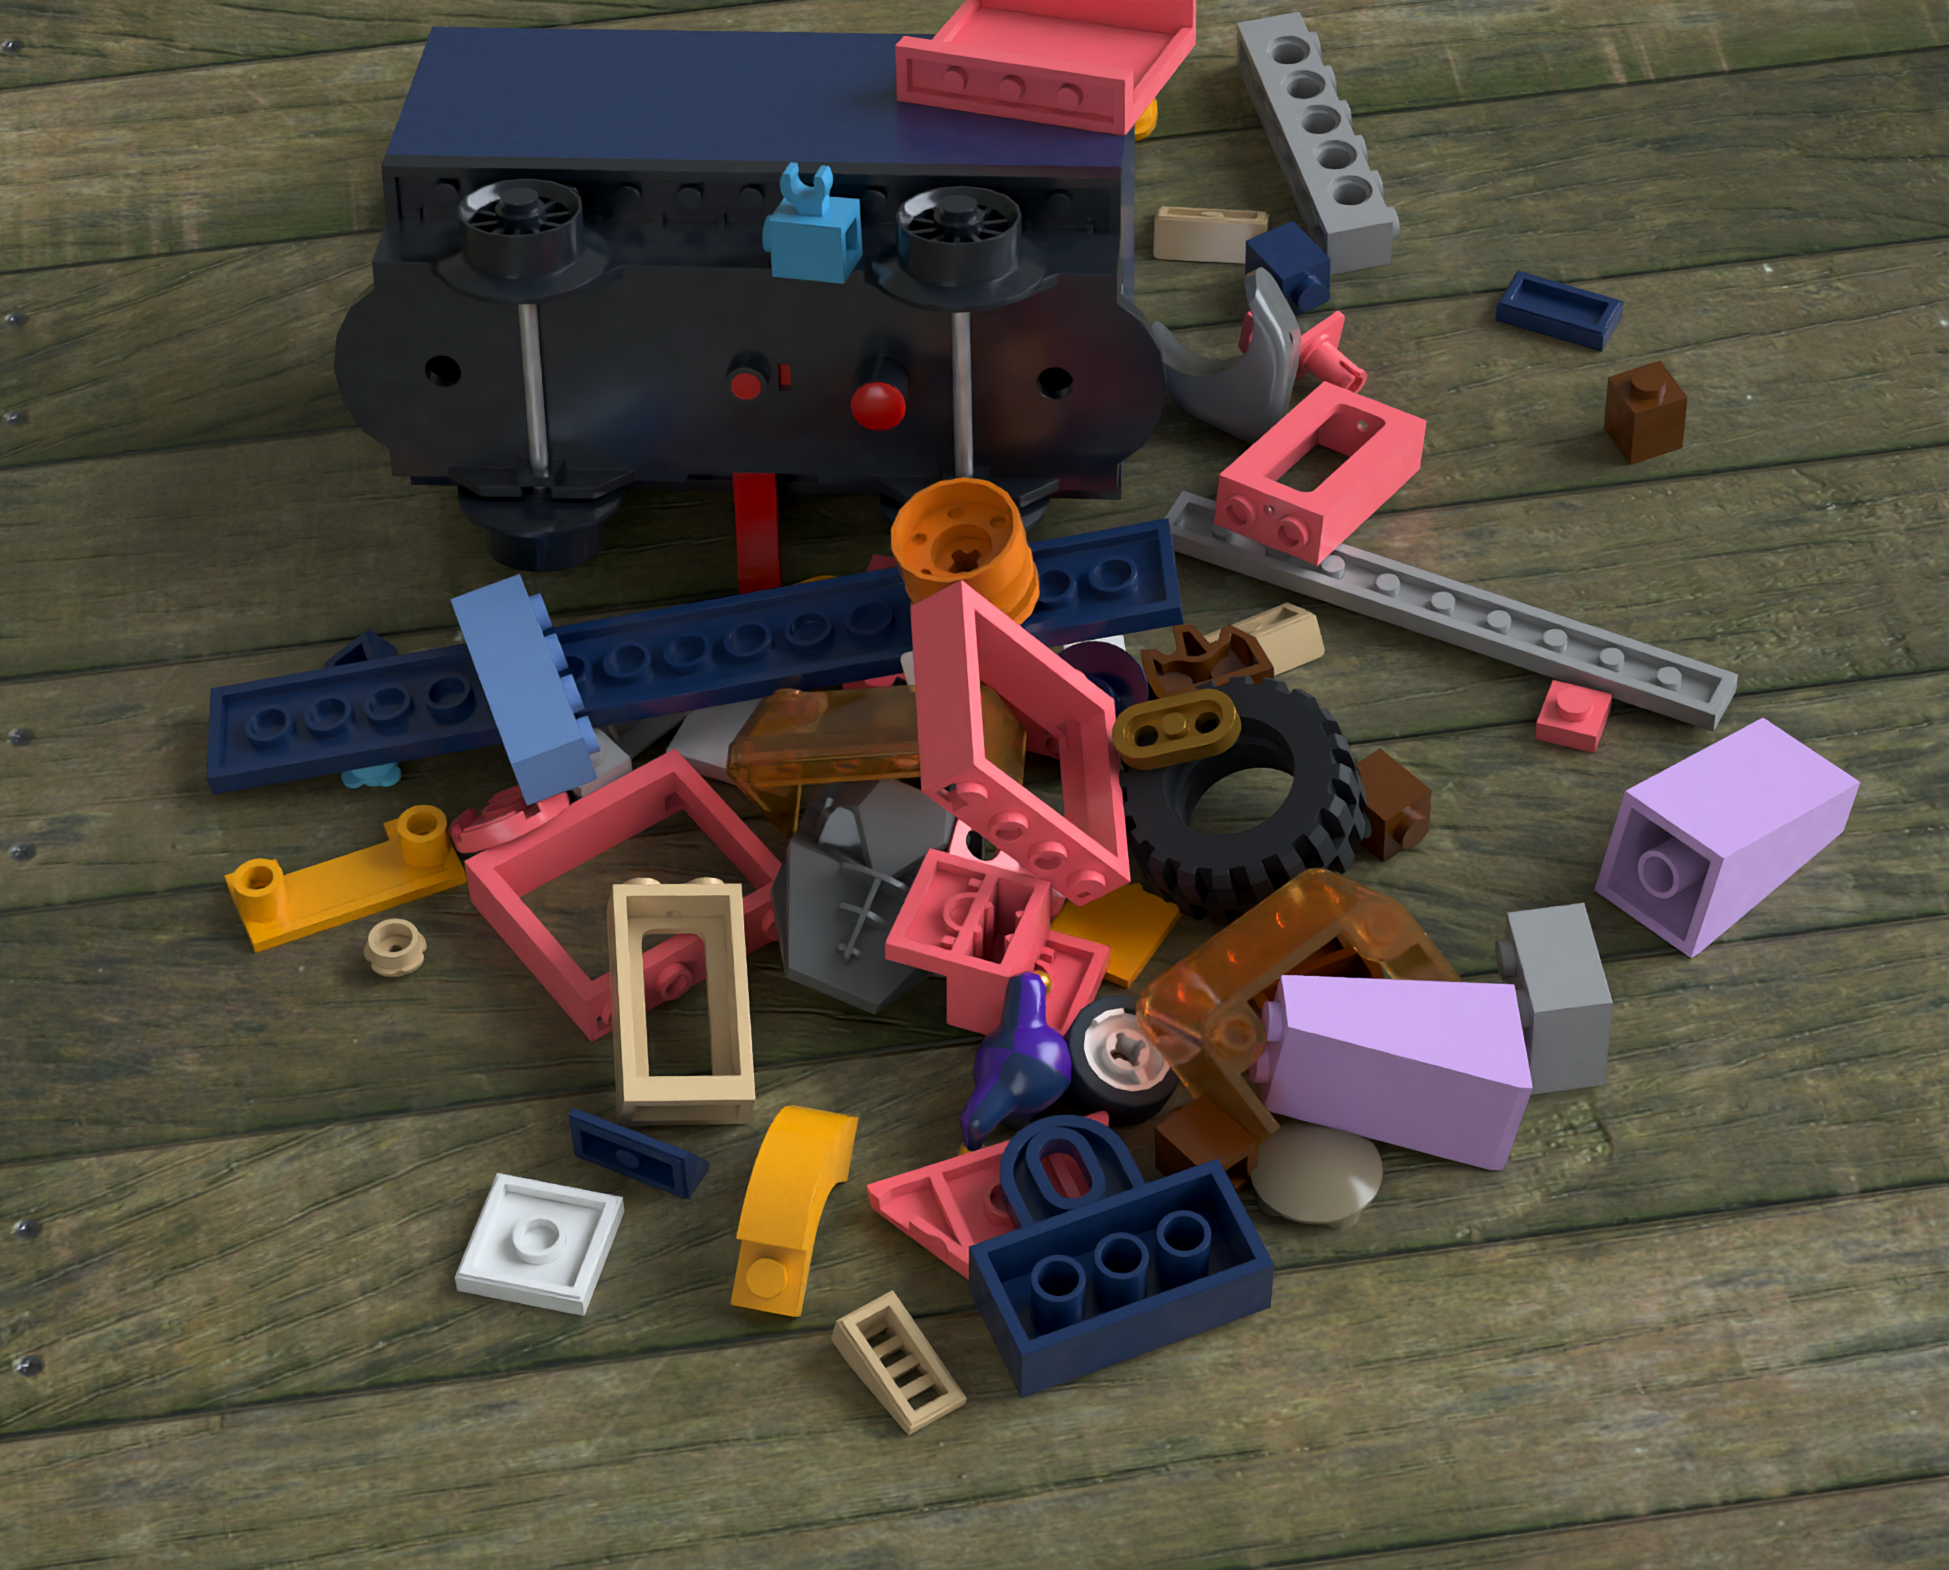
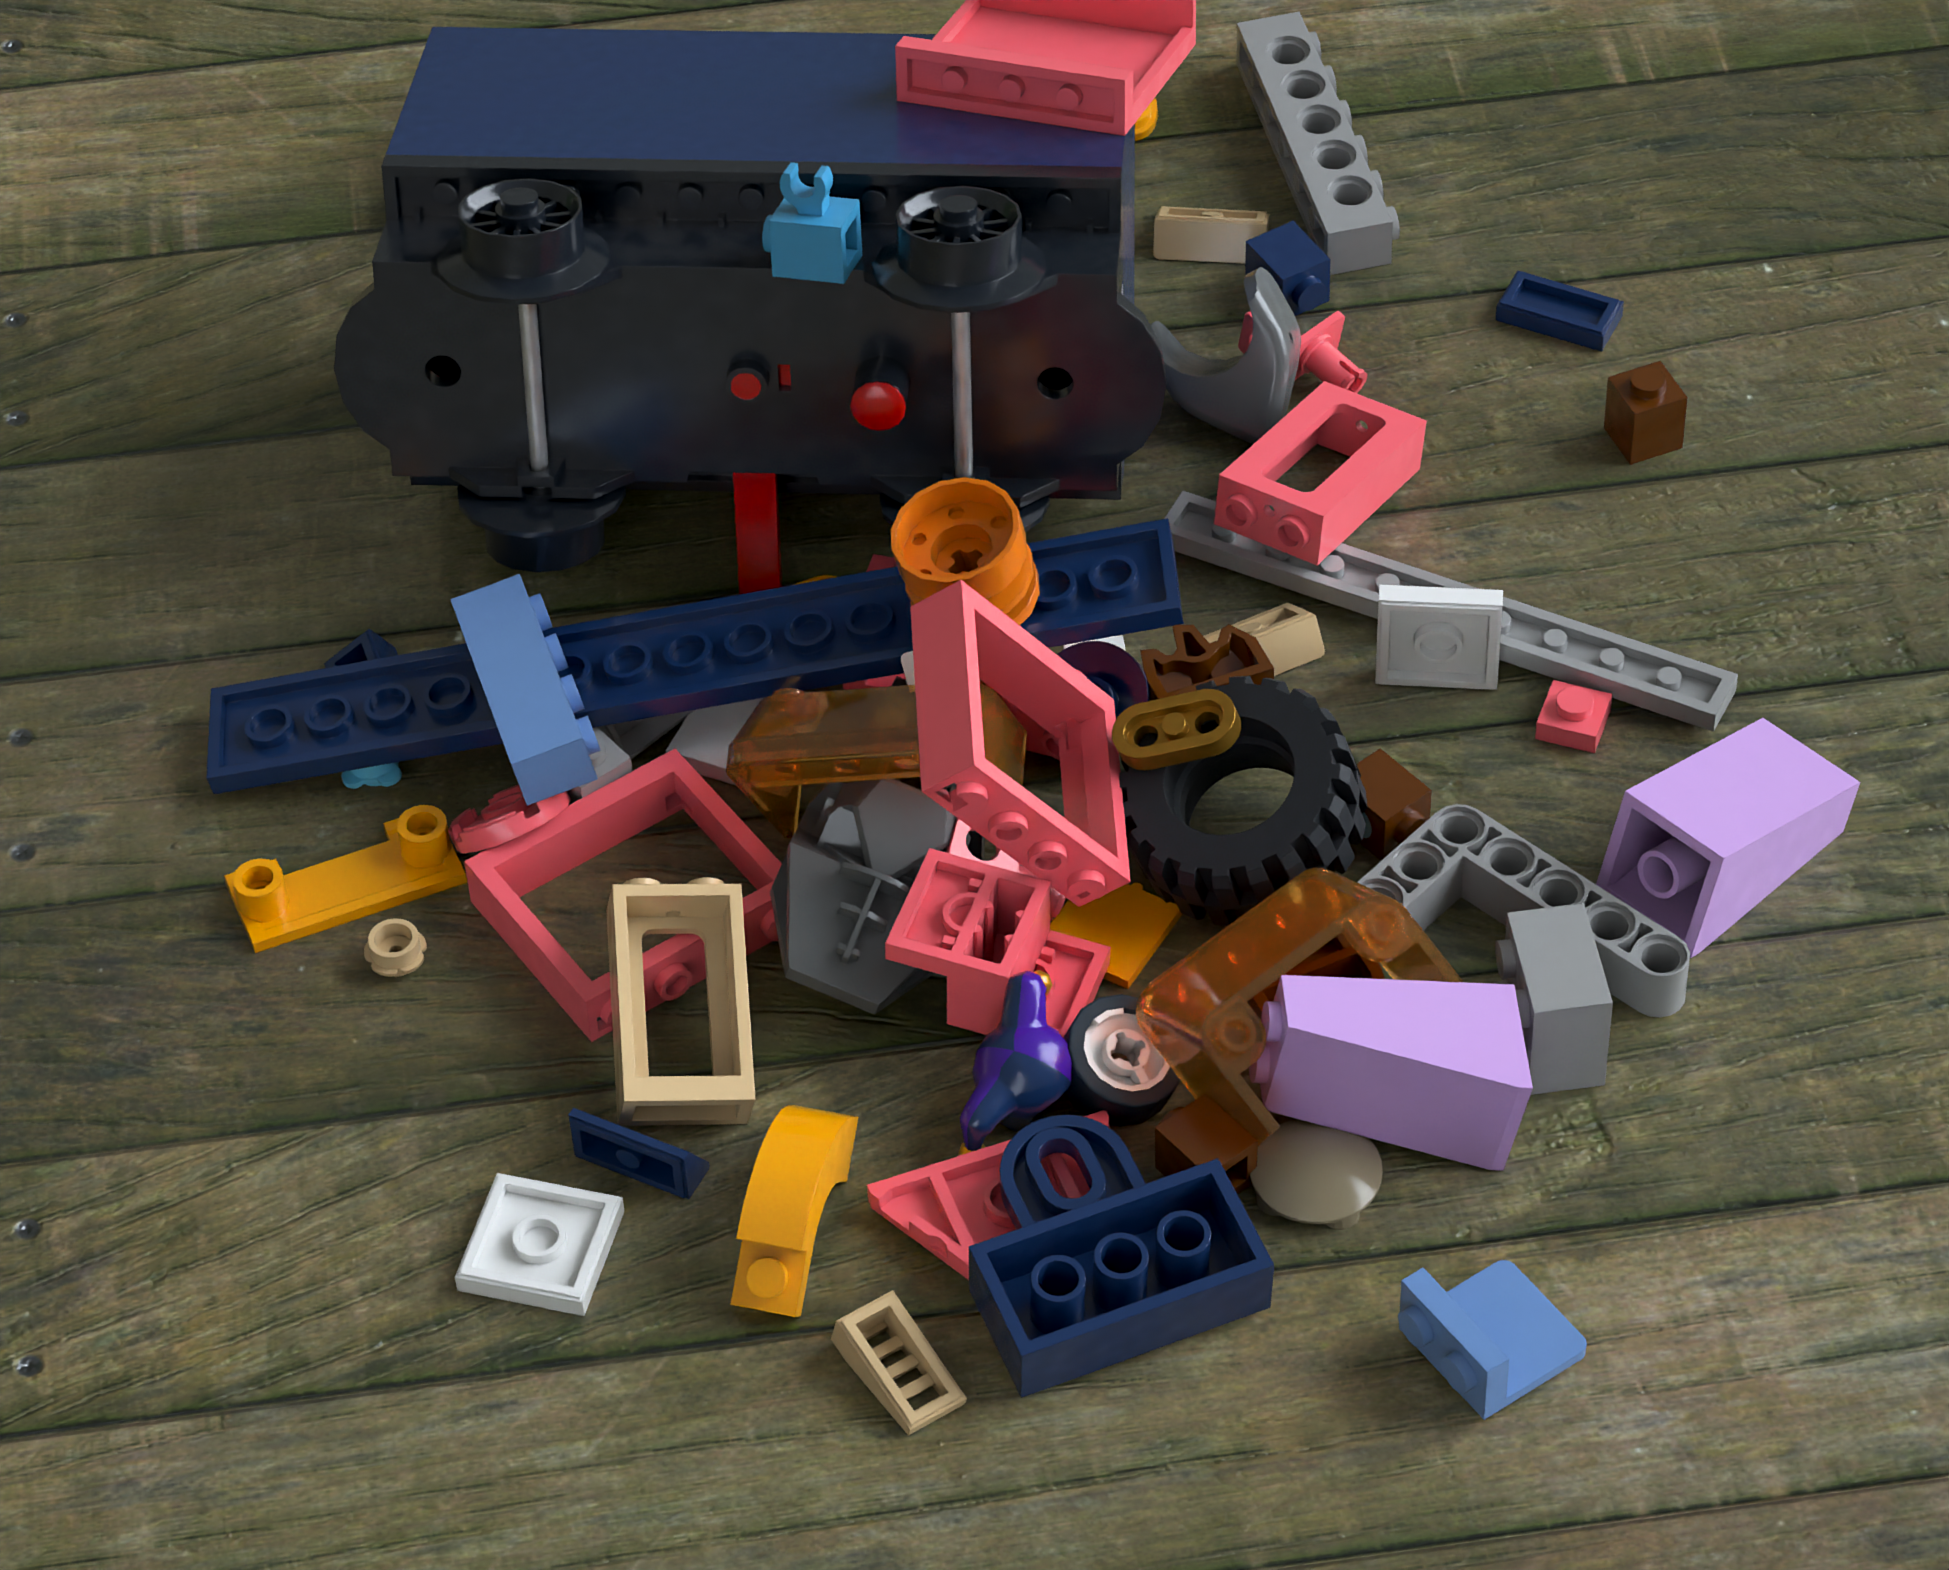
(1438, 636): none -> white tile
(1489, 1334): none -> medium blue bracket
(1500, 872): none -> light grey beam

